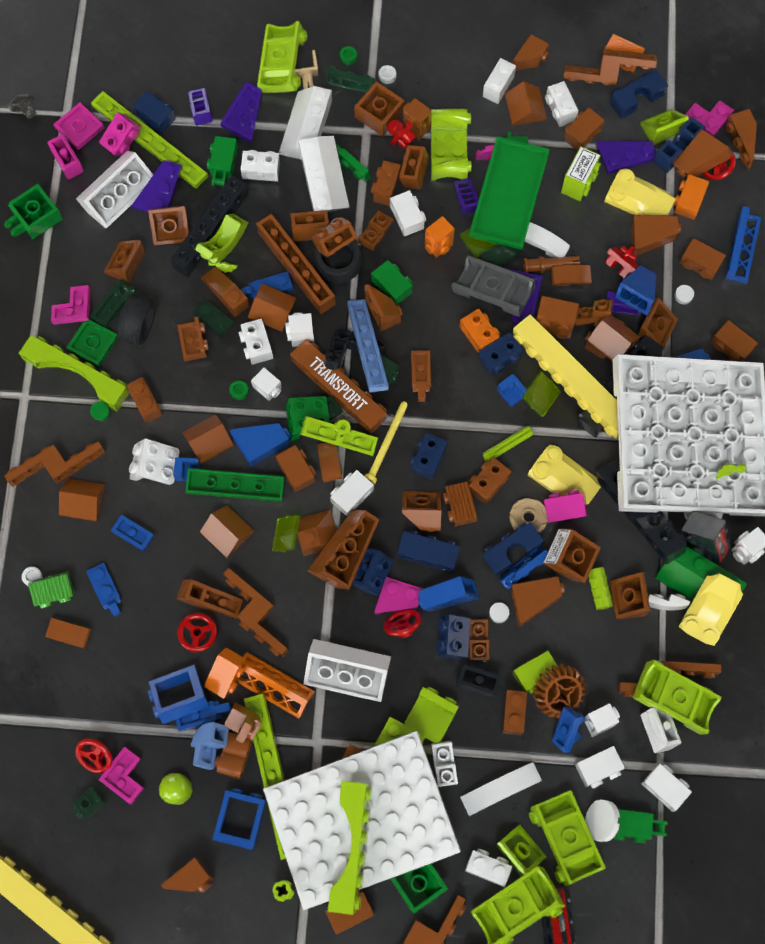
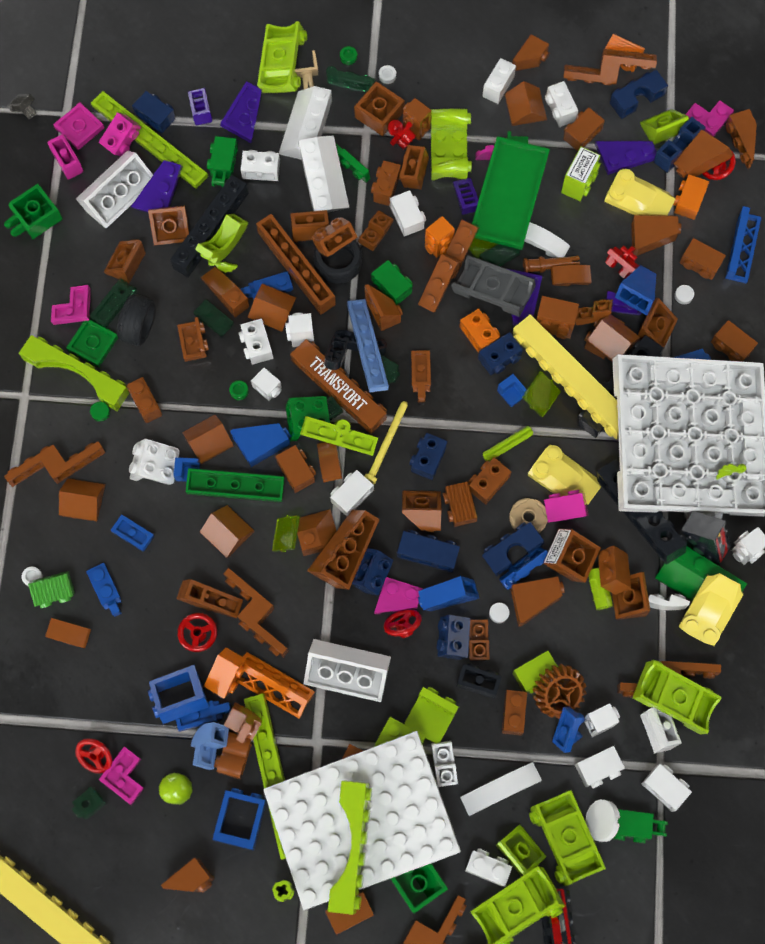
(448, 266): none -> dark orange bracket
(614, 570): none -> dark orange brick

